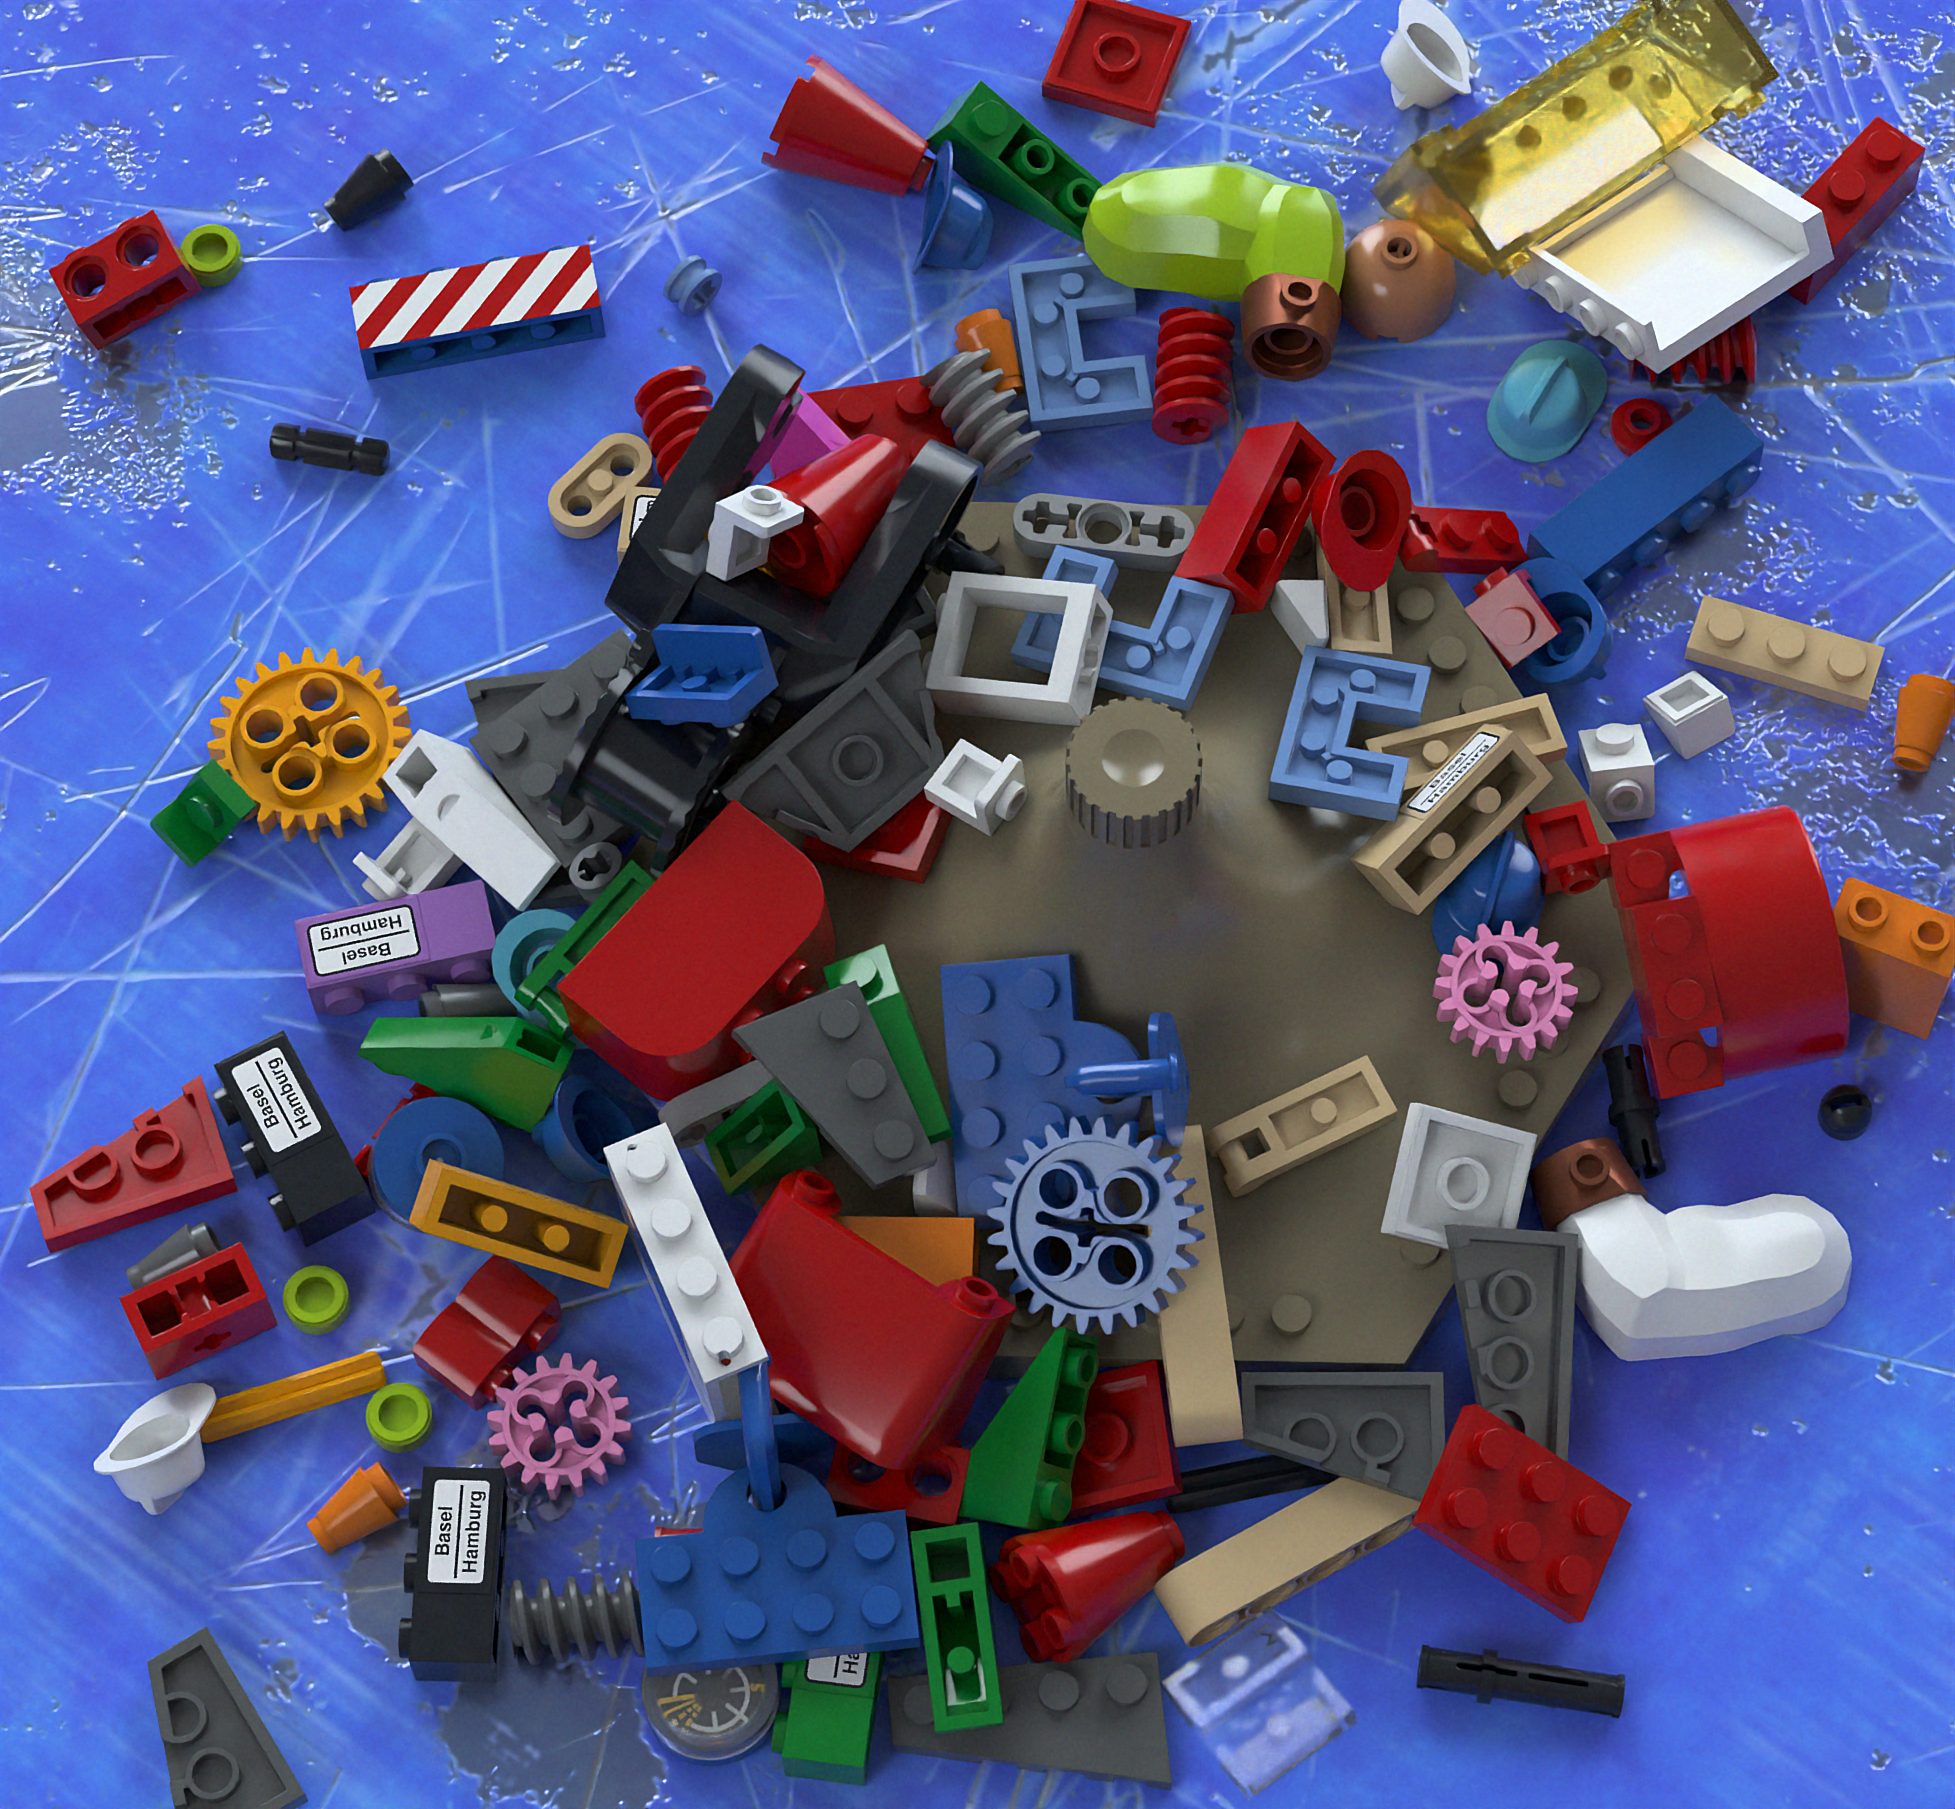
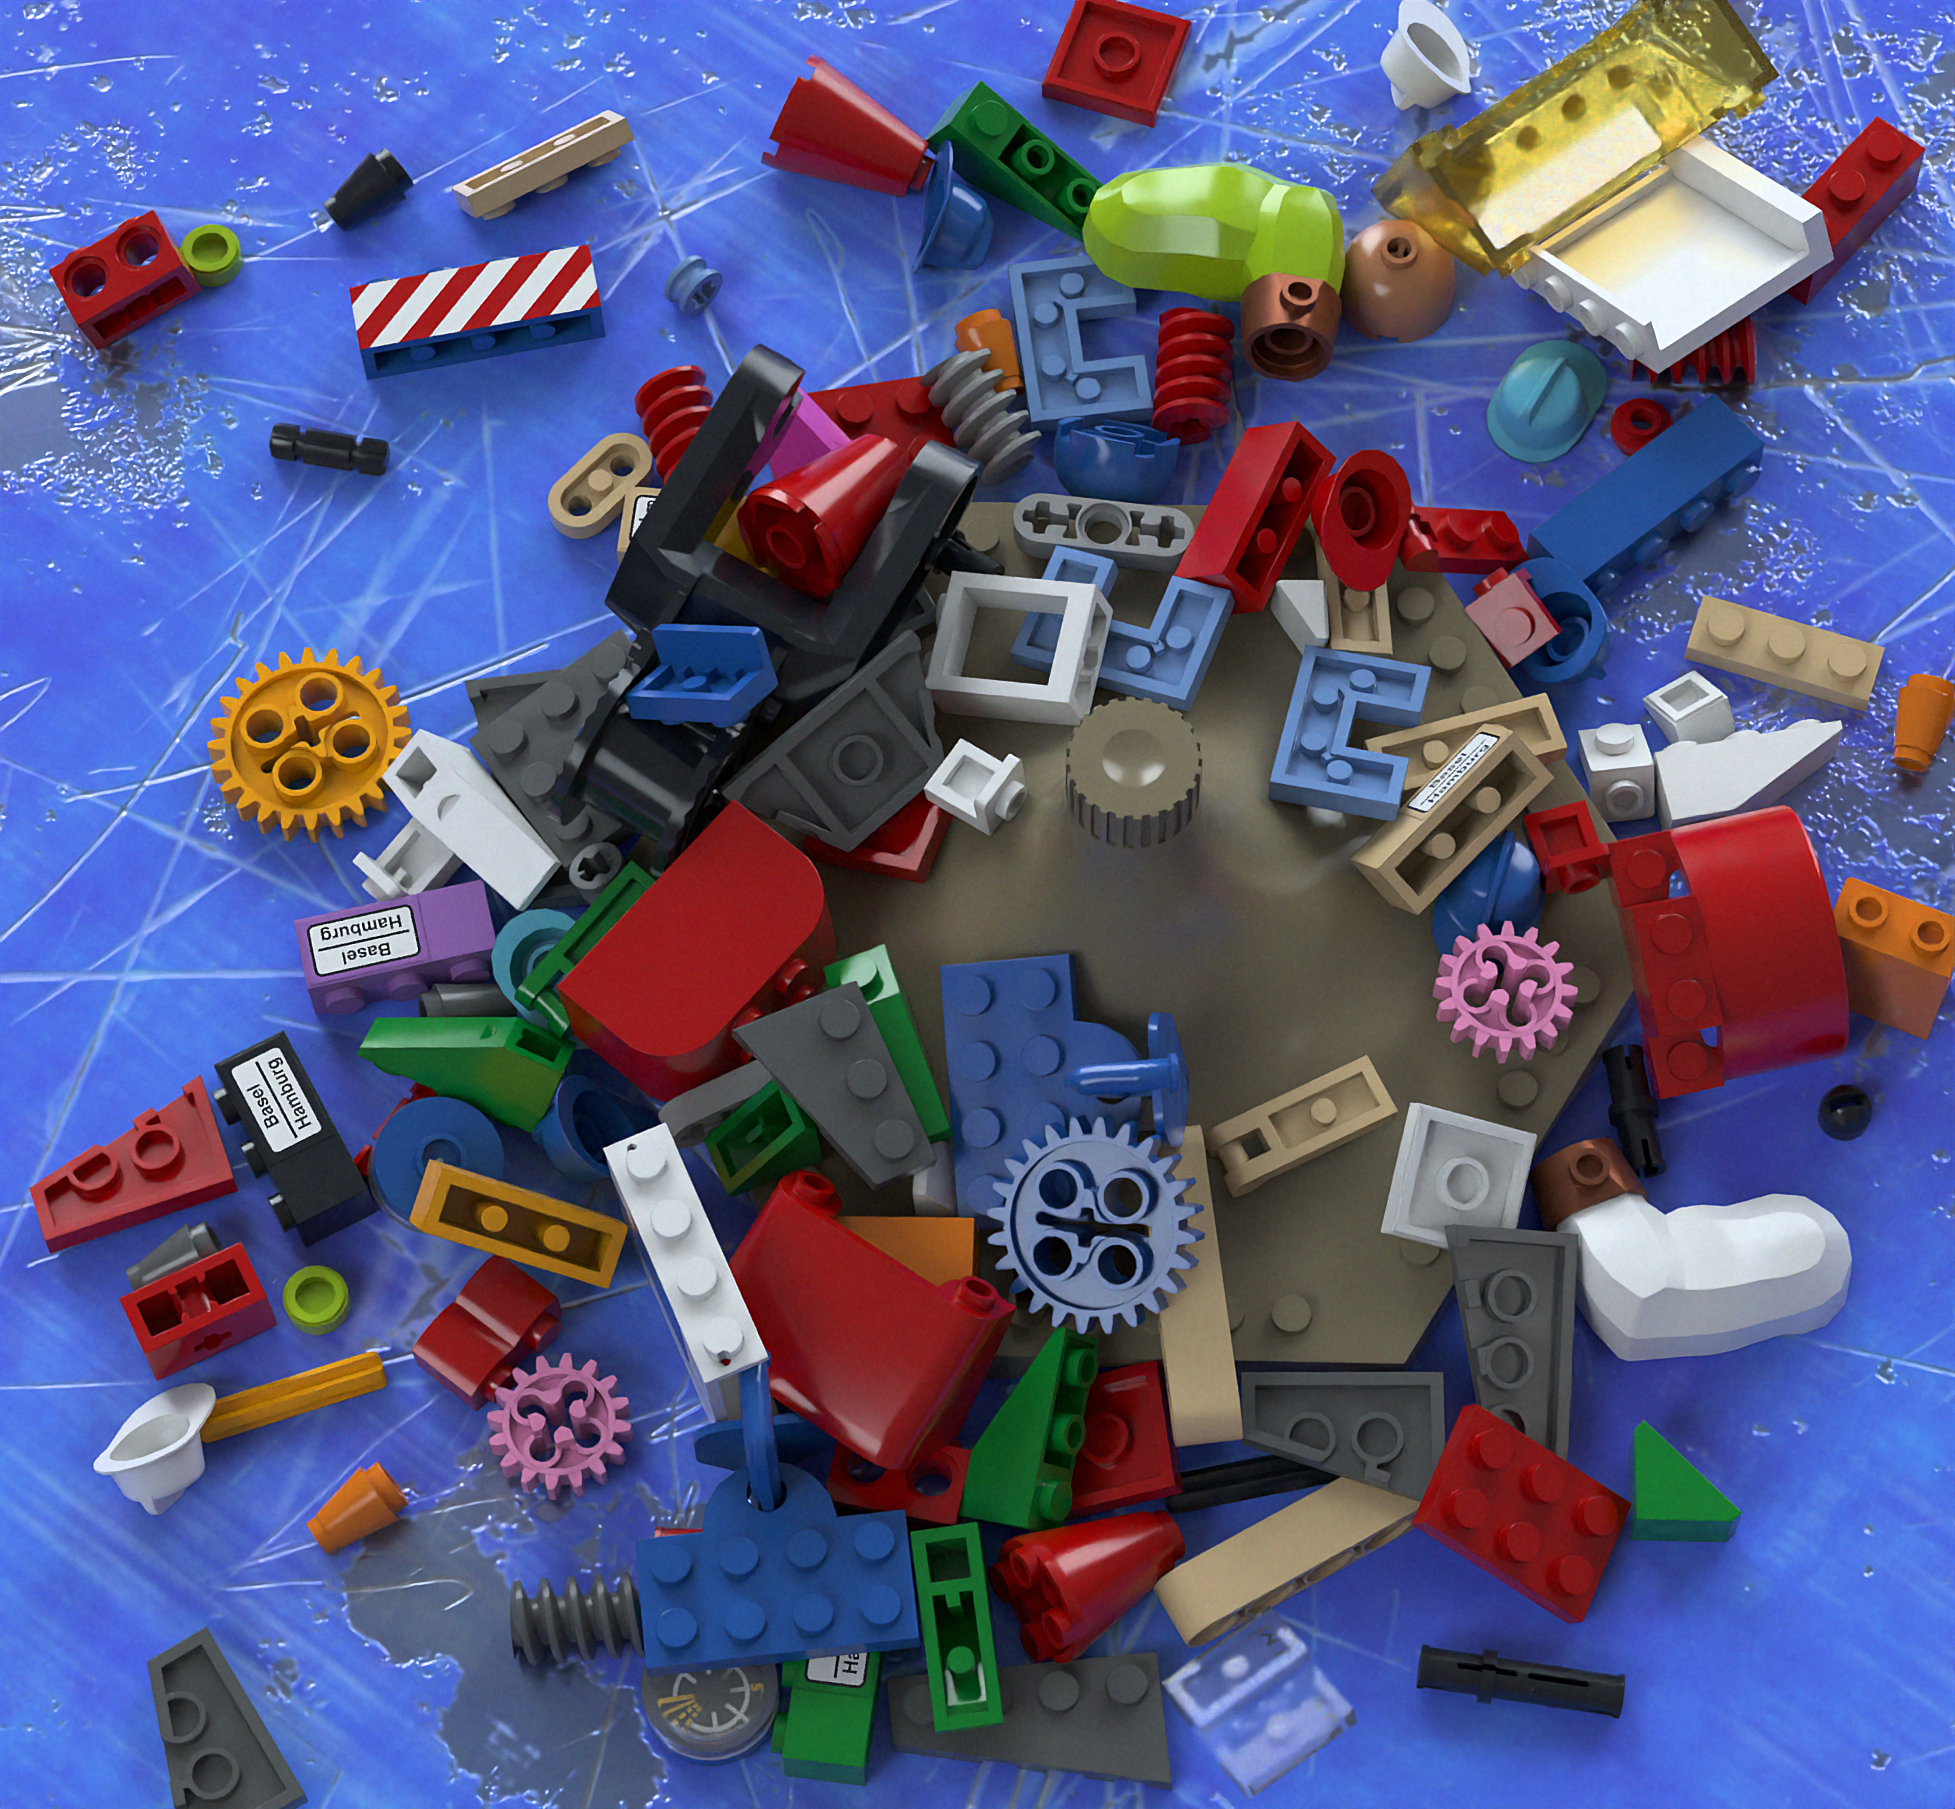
(203, 814): green bracket -> none
(400, 1417): lime tile -> none
(456, 1574): black brick -> none
(543, 165): none -> tan plate
(744, 527): white bracket -> none
(1114, 460): none -> blue cylinder
(1672, 1496): none -> green slope
(1738, 773): none -> white slope

